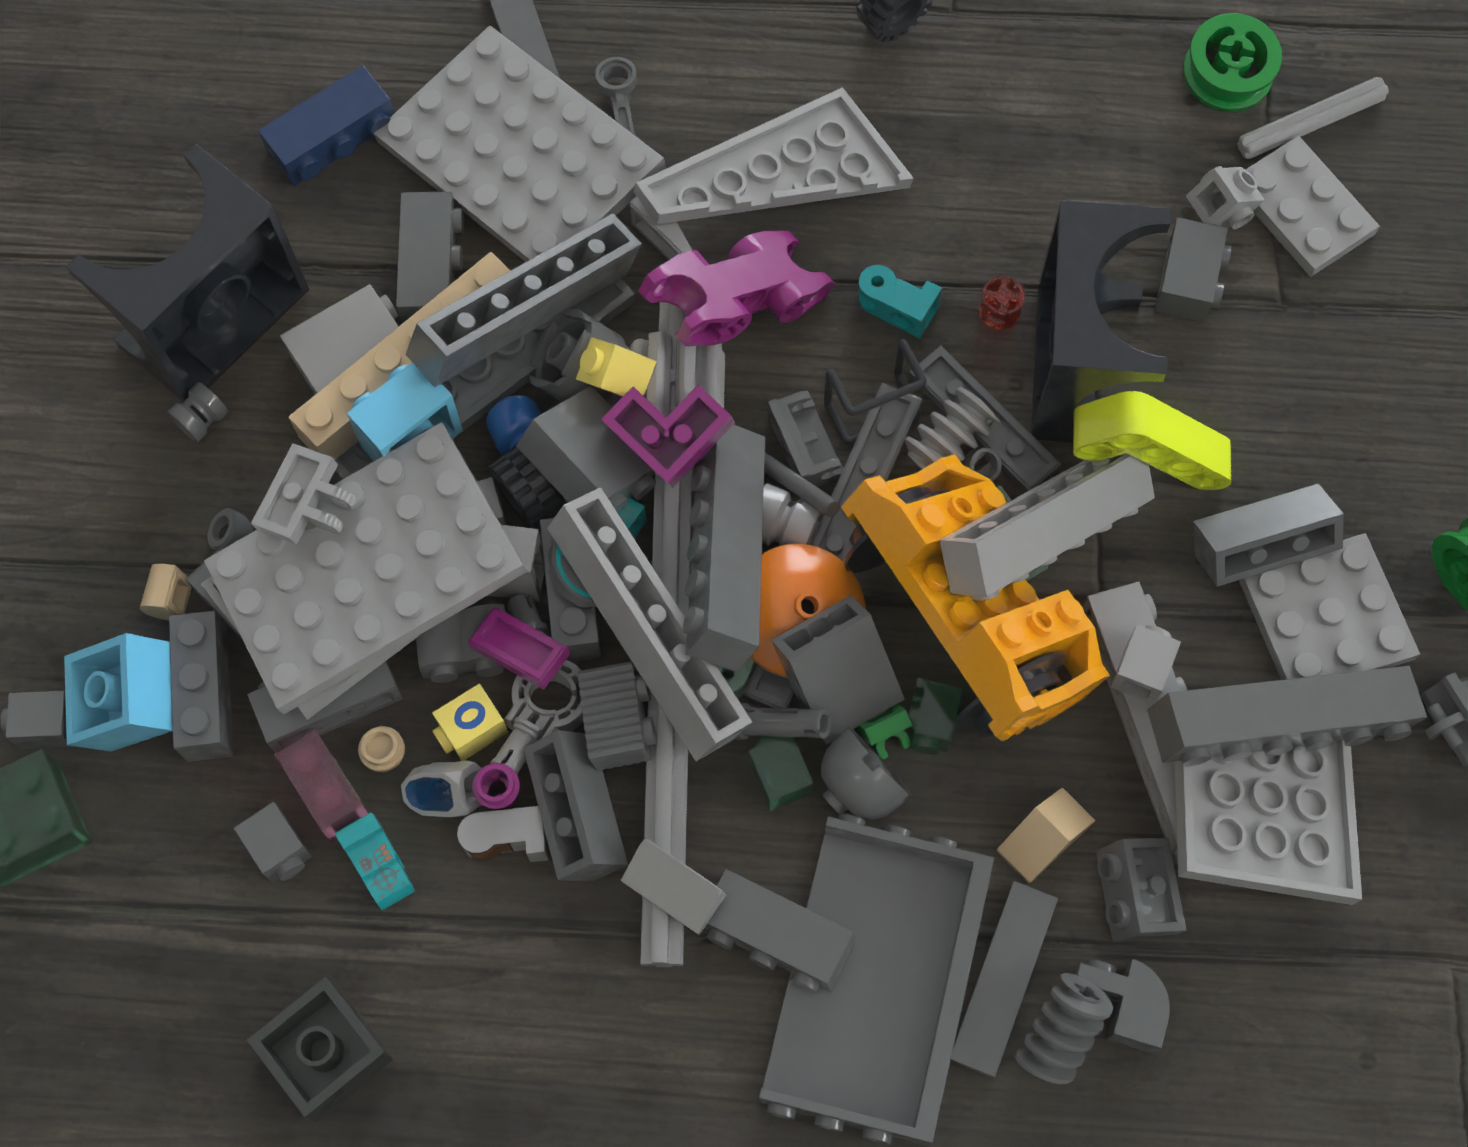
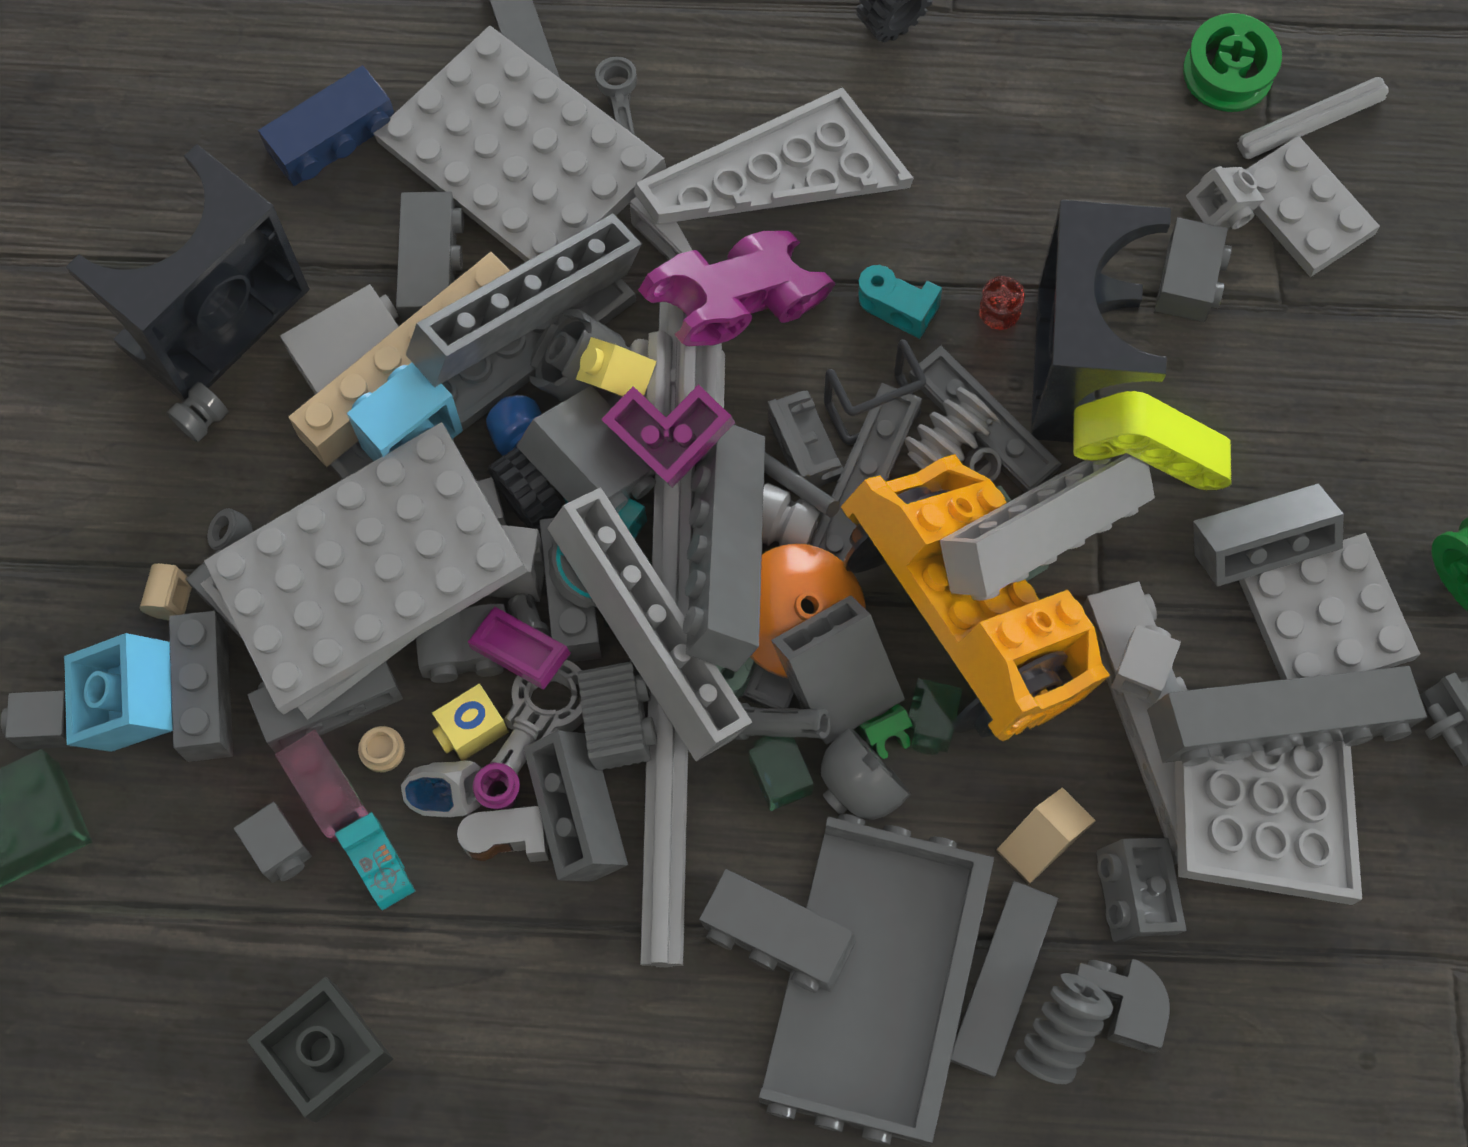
(296, 493): light grey hinge -> none
(673, 886): light grey slope -> none

